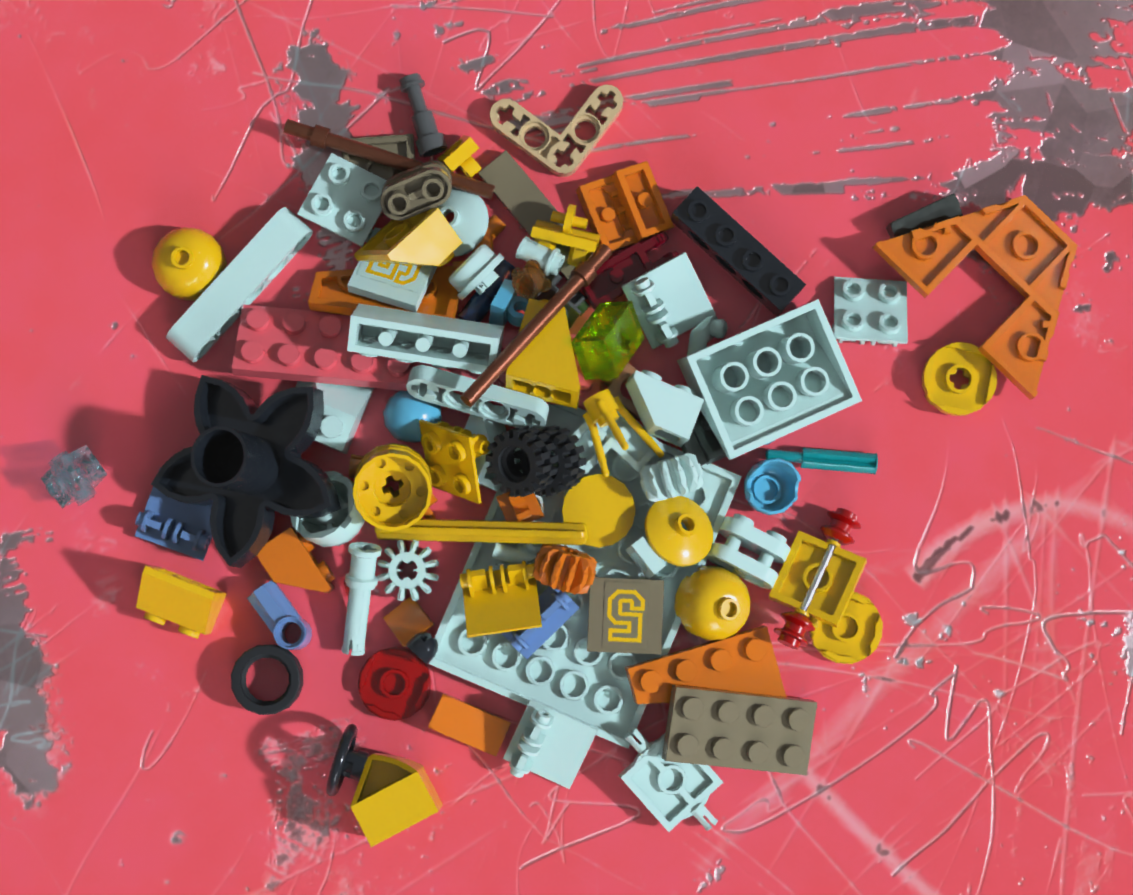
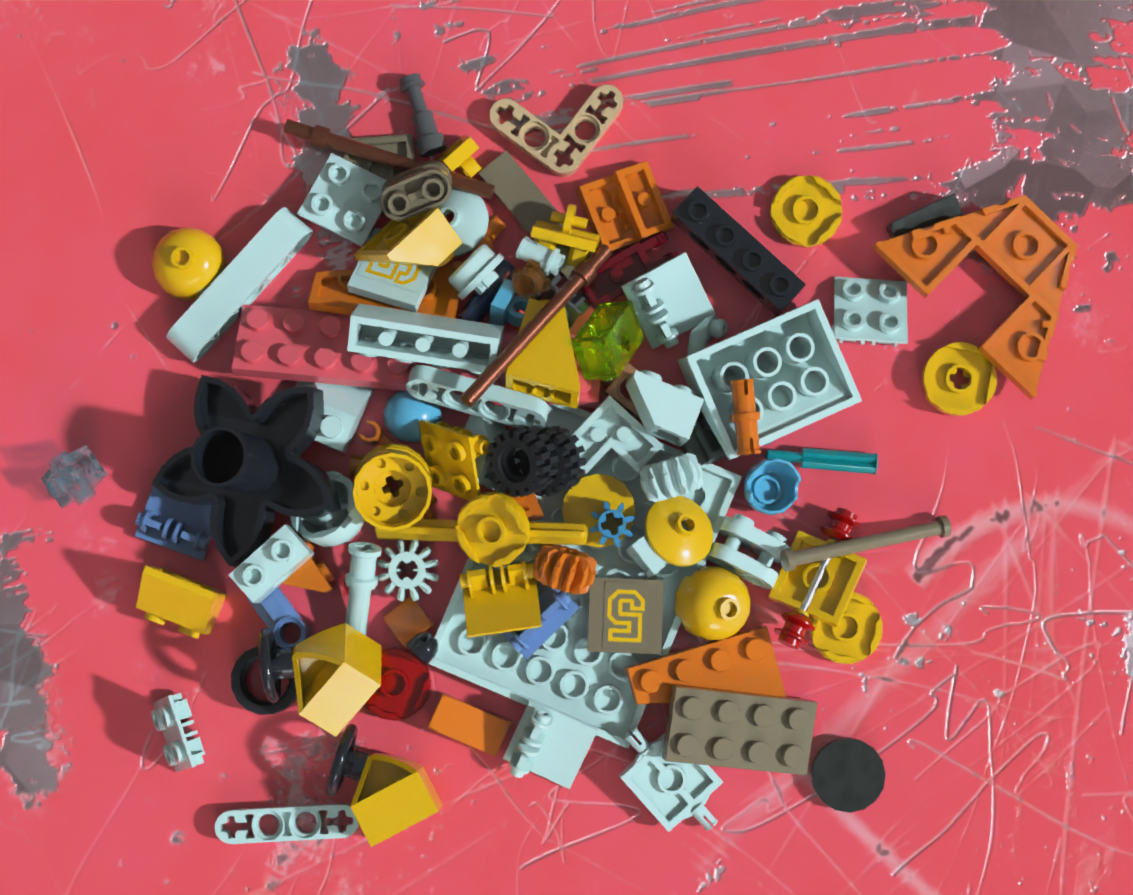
(166, 718): none -> light aqua hinge
(271, 564): none -> light aqua brick
(287, 819): none -> light aqua beam
(331, 672): none -> yellow piece
(379, 438): none -> orange hand
(492, 529): none -> yellow tile
(603, 410): yellow plant -> none
(616, 515): none -> dark azure gear
(745, 417): none -> orange pin
(791, 559): none -> dark tan bar
(806, 211): none -> yellow tile
(848, 775): none -> pearl dark grey tile

